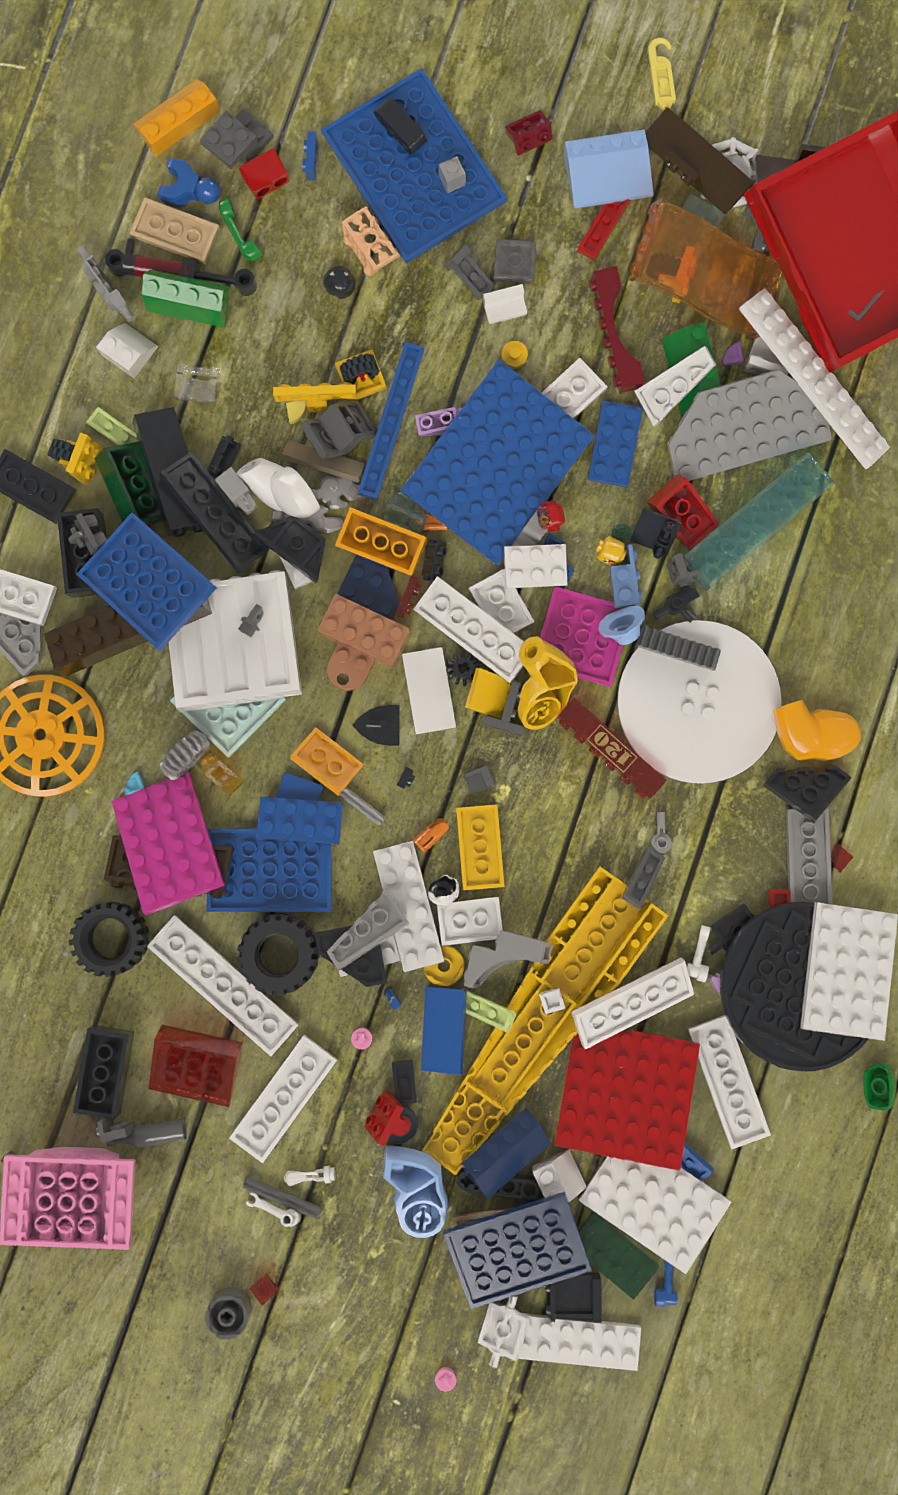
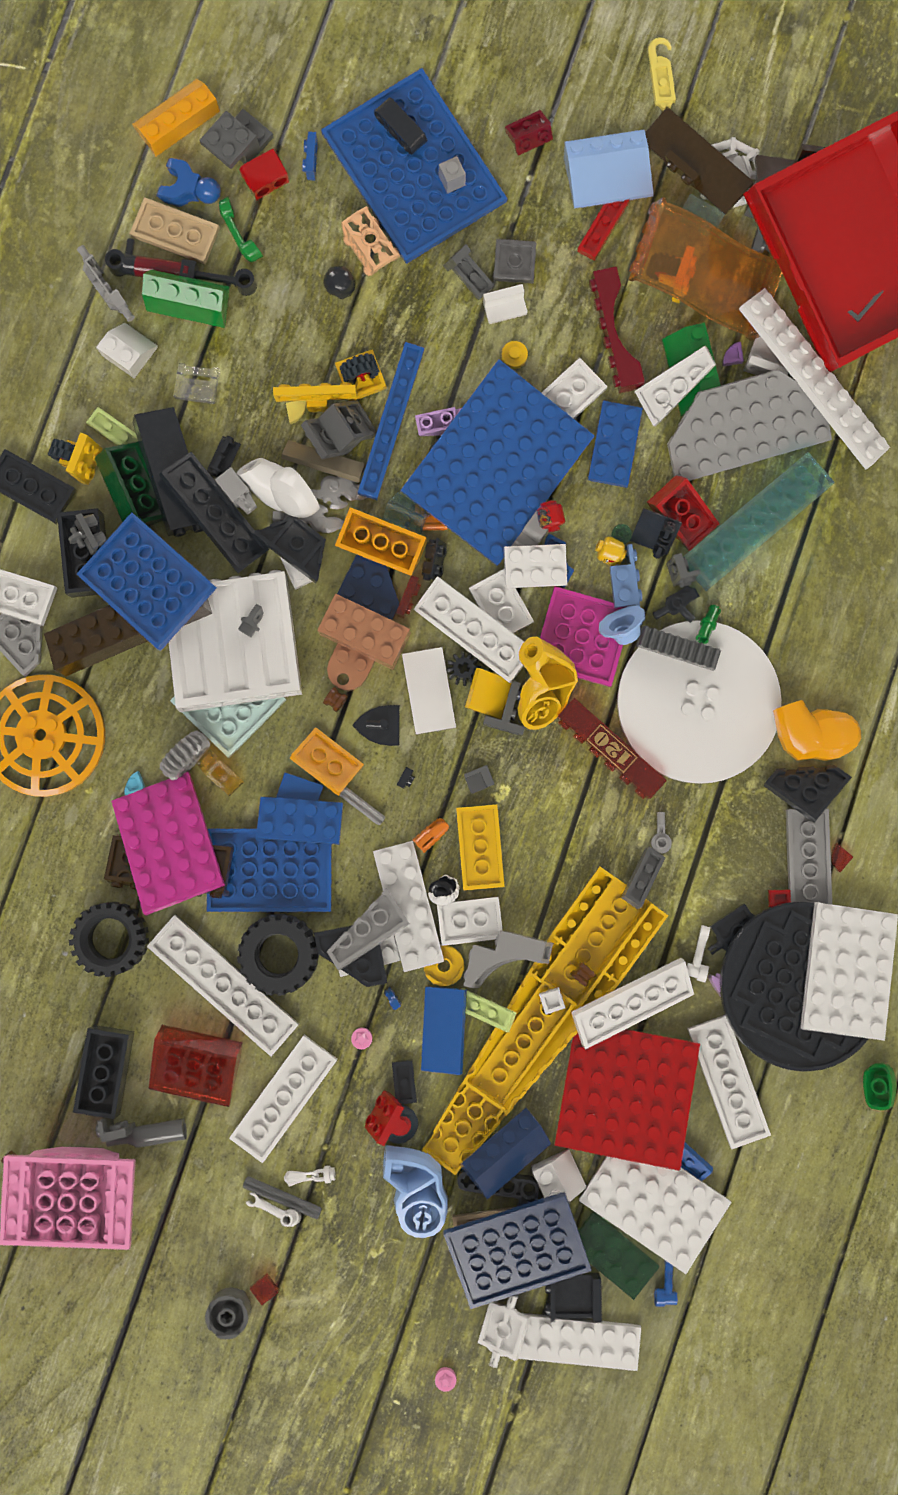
(335, 699): none -> reddish brown wheel
(583, 974): none -> reddish brown wheel
(708, 624): none -> green pin

